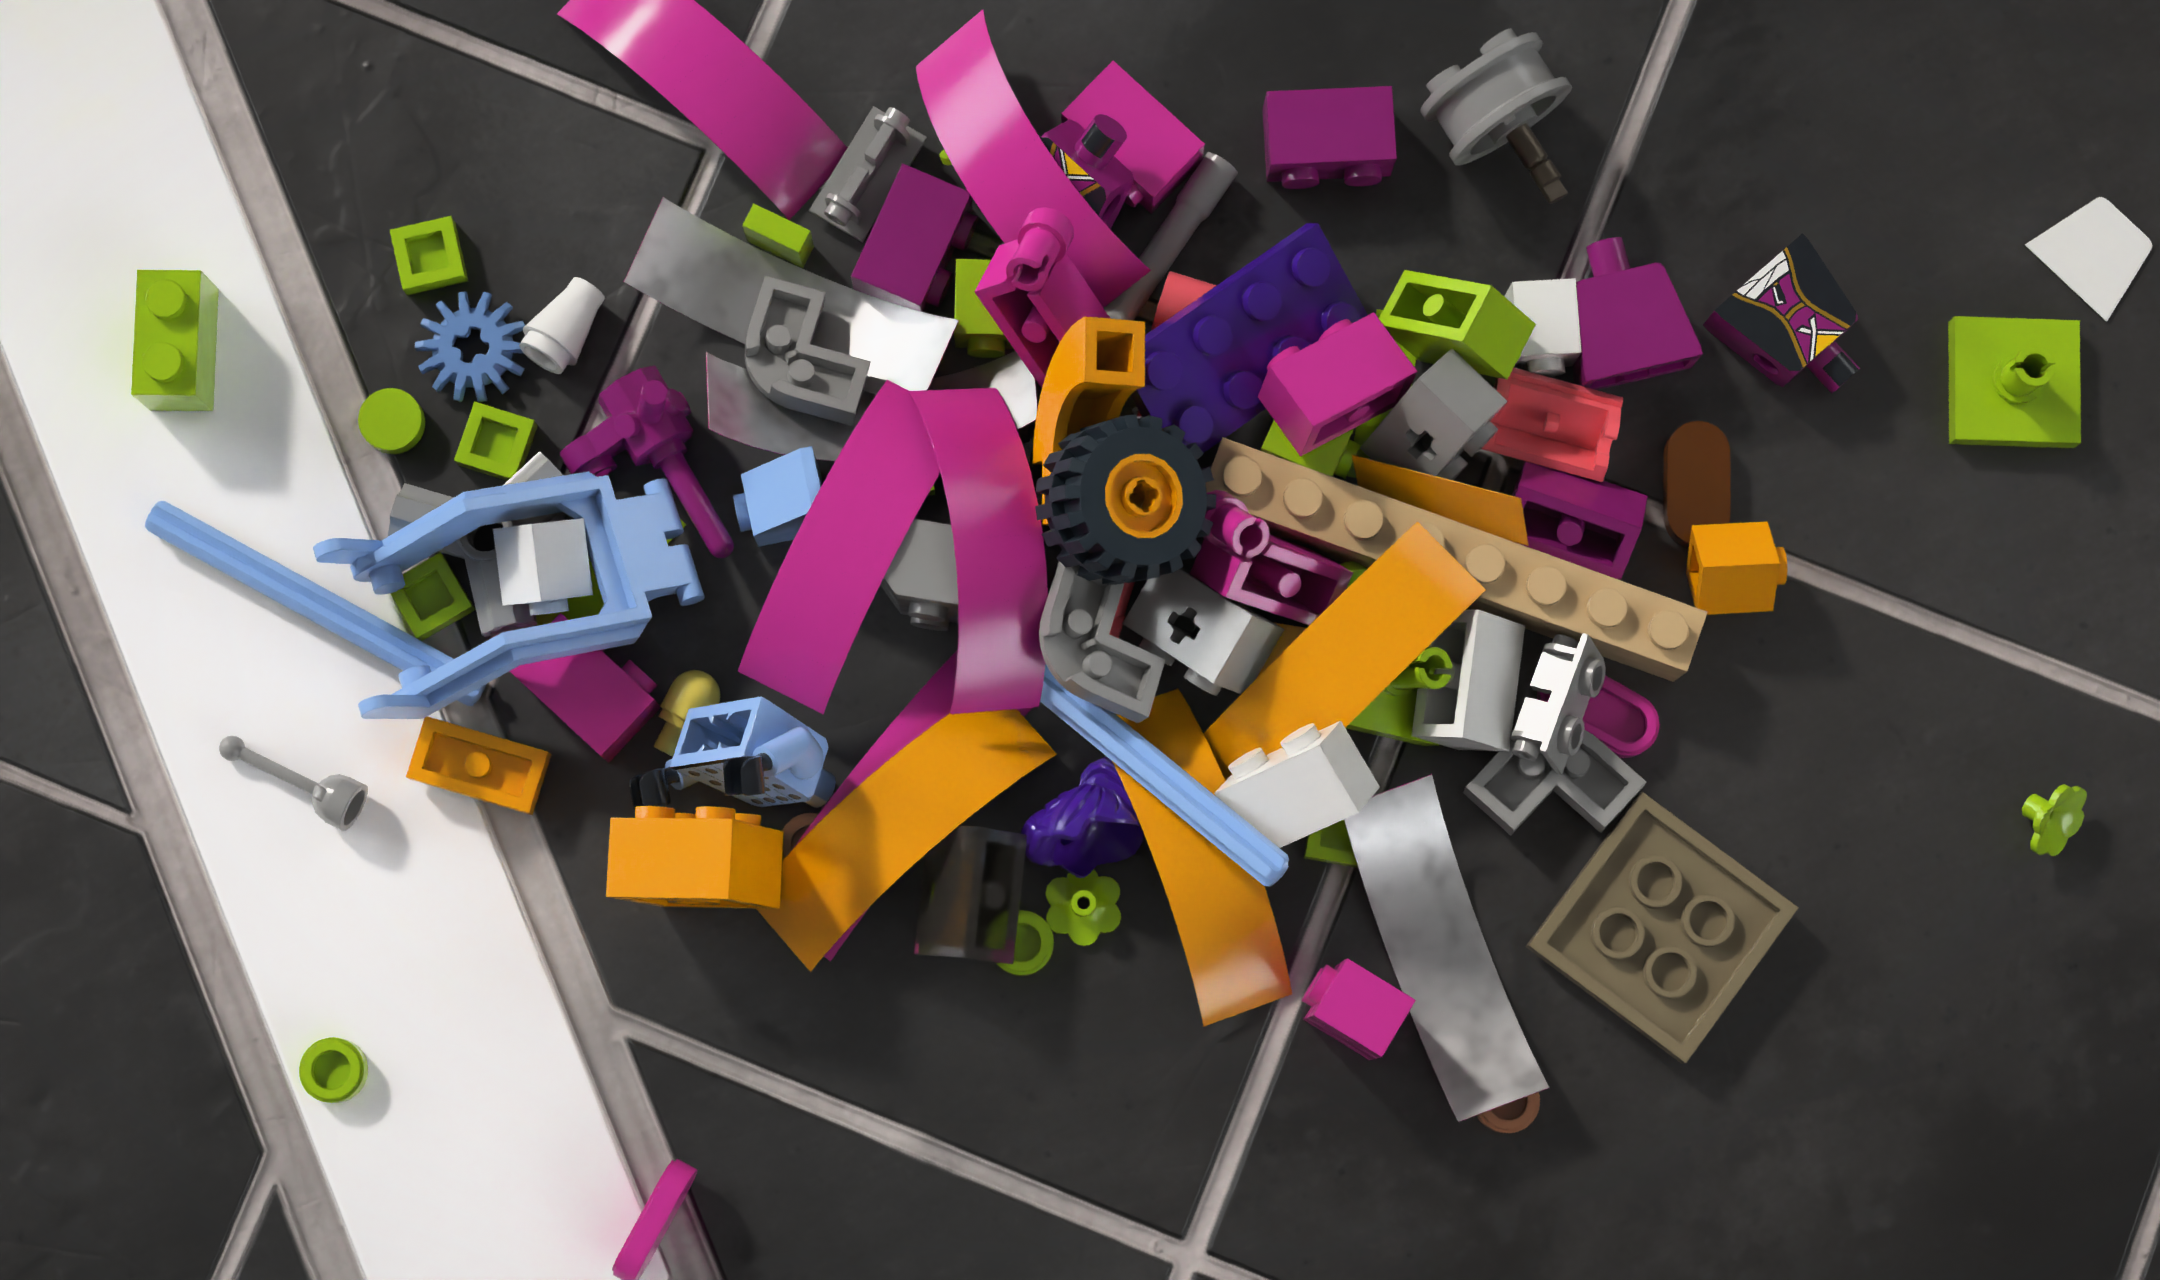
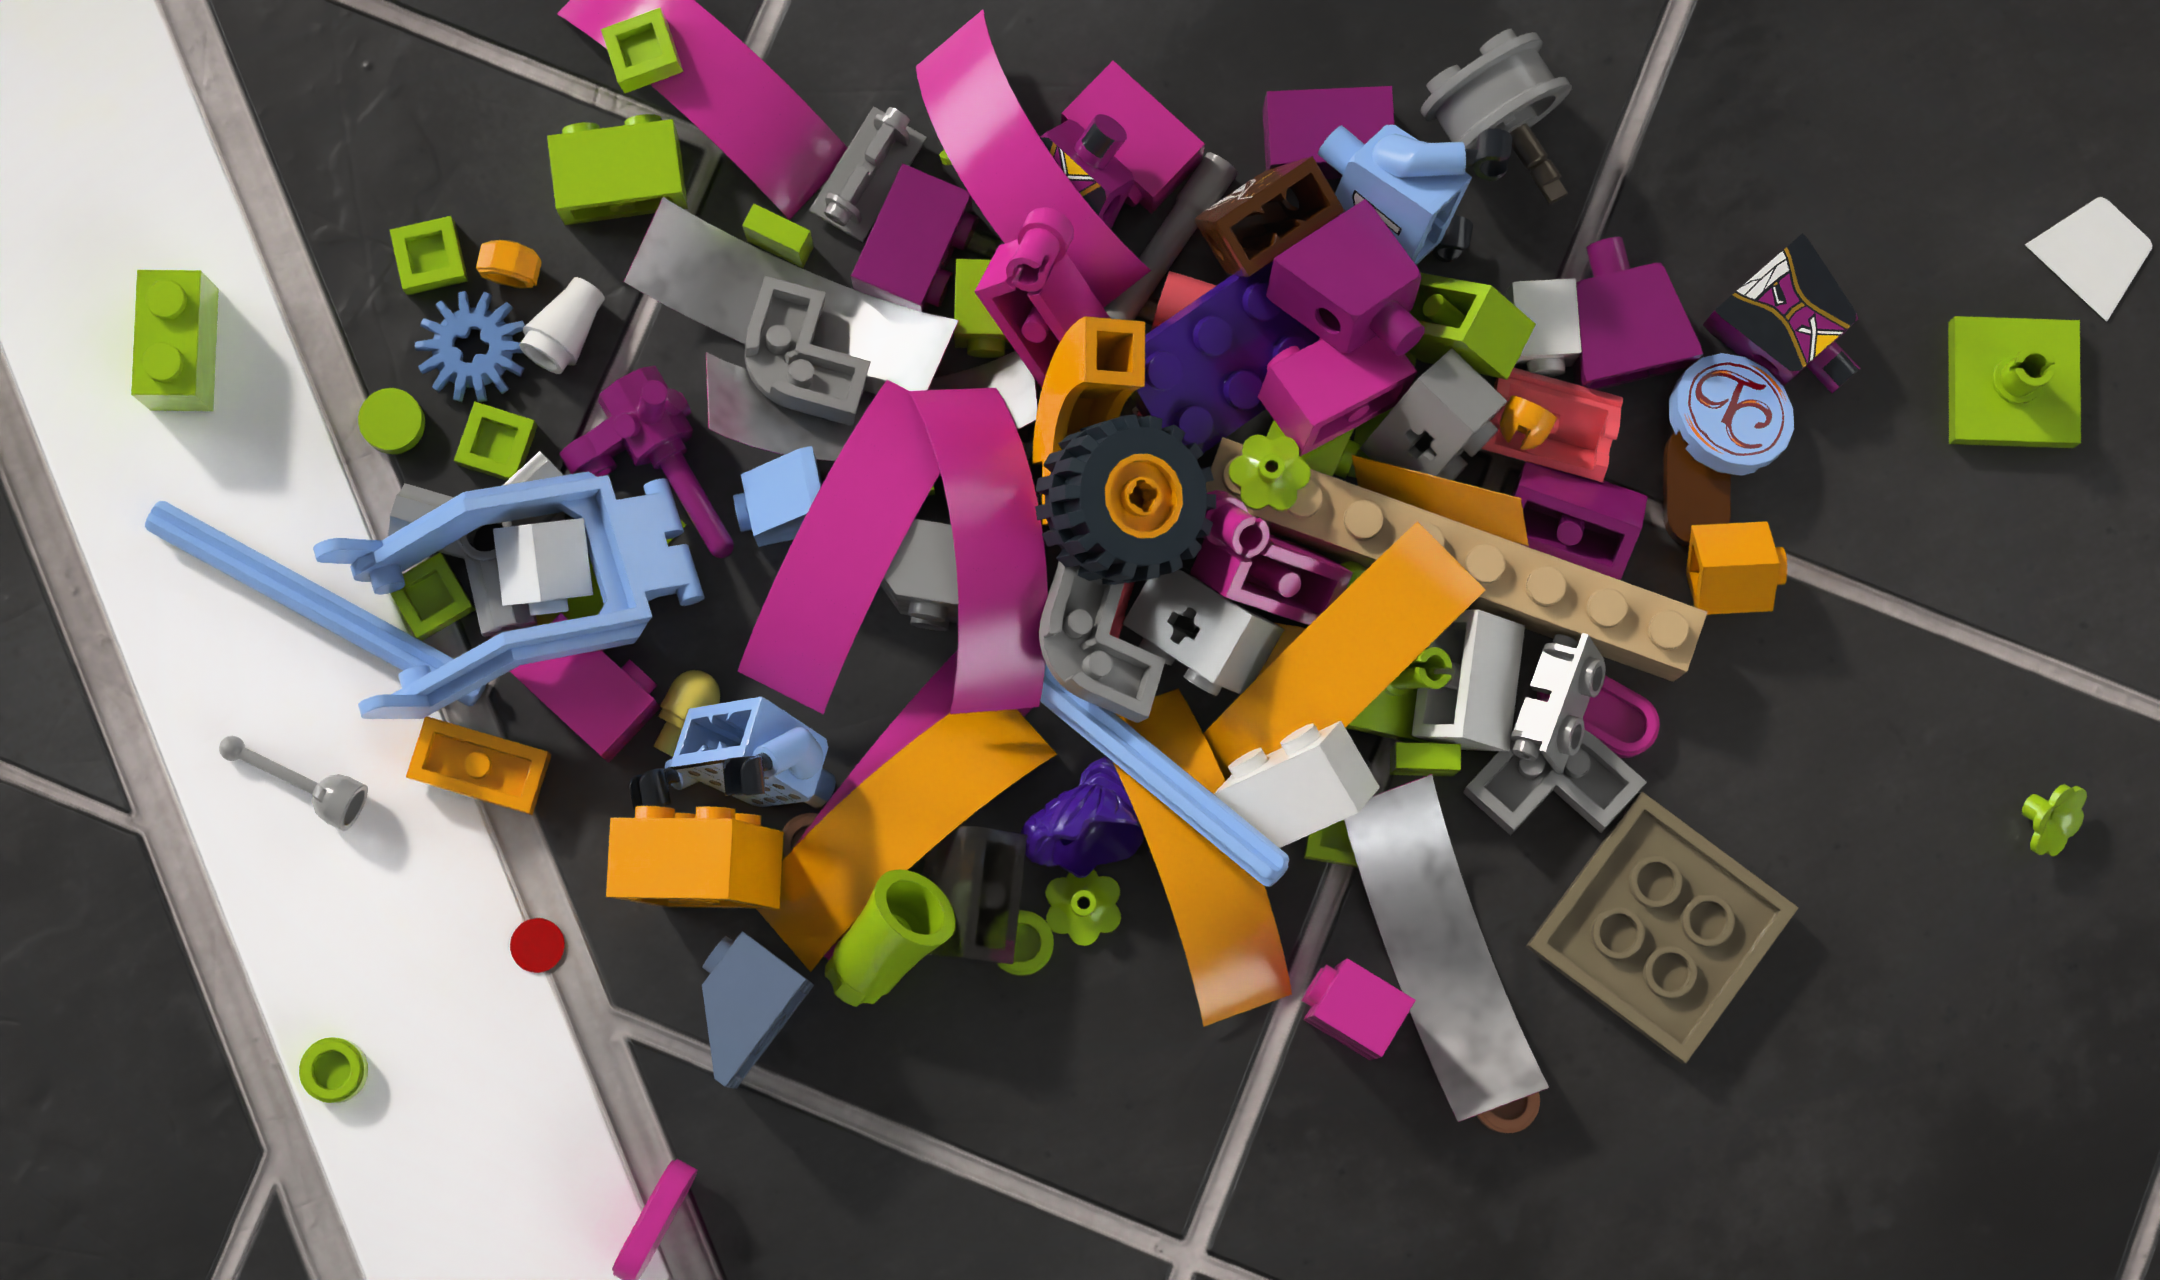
(509, 264): none -> light orange tile
(537, 945): none -> red sticker
(616, 169): none -> lime brick
(642, 50): none -> lime tile
(746, 1004): none -> sand blue slope
(890, 936): none -> lime plant
(1260, 223): none -> reddish brown torso
(1263, 487): none -> lime plant
(1350, 283): none -> magenta torso
(1415, 183): none -> light blue torso
(1425, 759): none -> lime tile
(1527, 419): none -> light orange hinge
(1731, 414): none -> light blue tile

